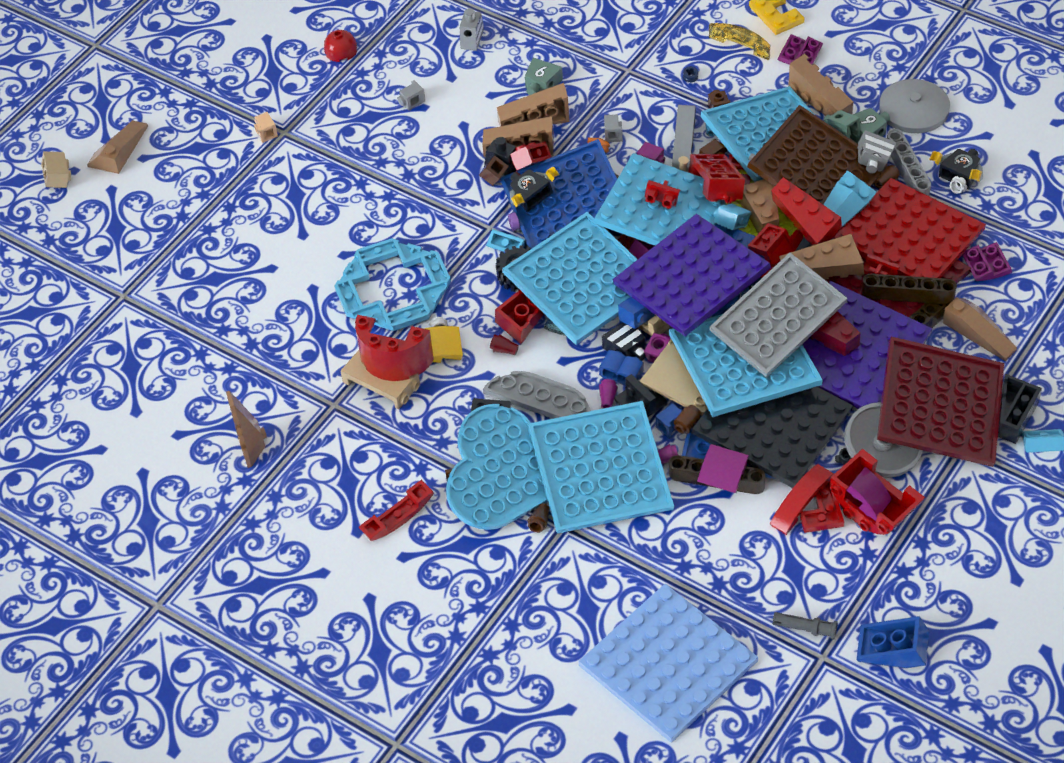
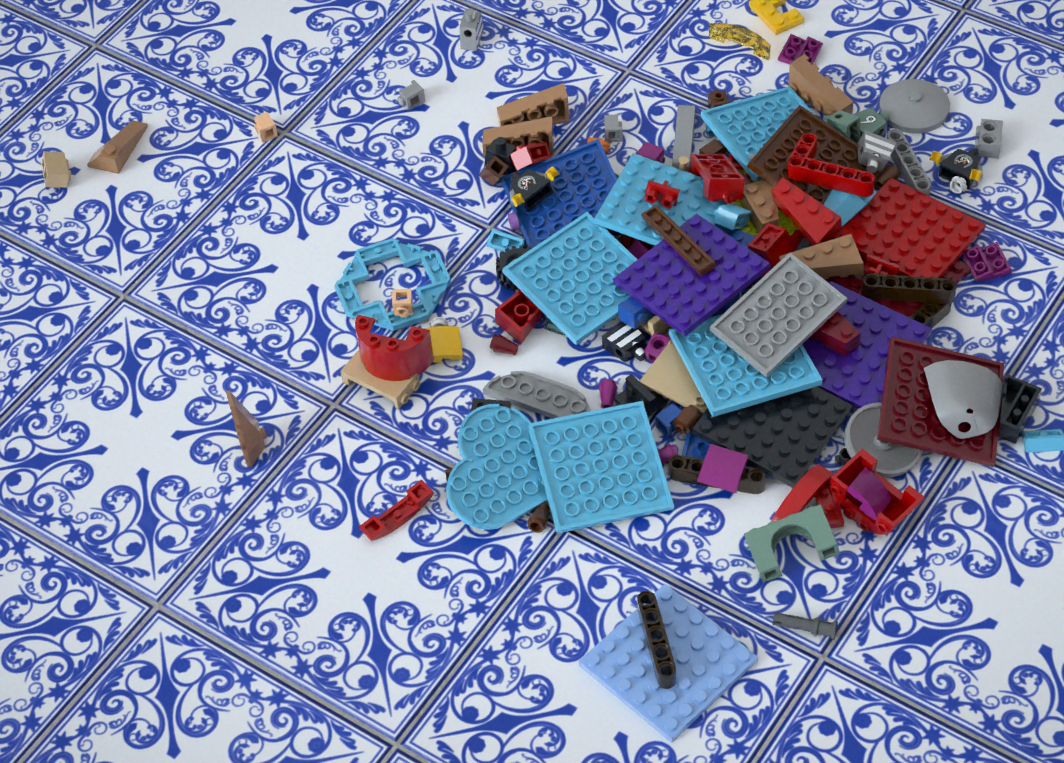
(340, 45): red cylinder -> none
(402, 307): none -> light nougat brick
(542, 76): sand green torso -> none
(618, 367): blue brick -> none
(656, 647): none -> dark brown beam
(678, 240): none -> reddish brown tile
(690, 70): dark blue bush -> none
(806, 169): none -> red beam
(809, 523): none -> sand green arch
(894, 643): blue slope -> none
(961, 387): none -> light grey piece
(978, 327): medium nougat wedge -> none
(989, 138): none -> light grey brick

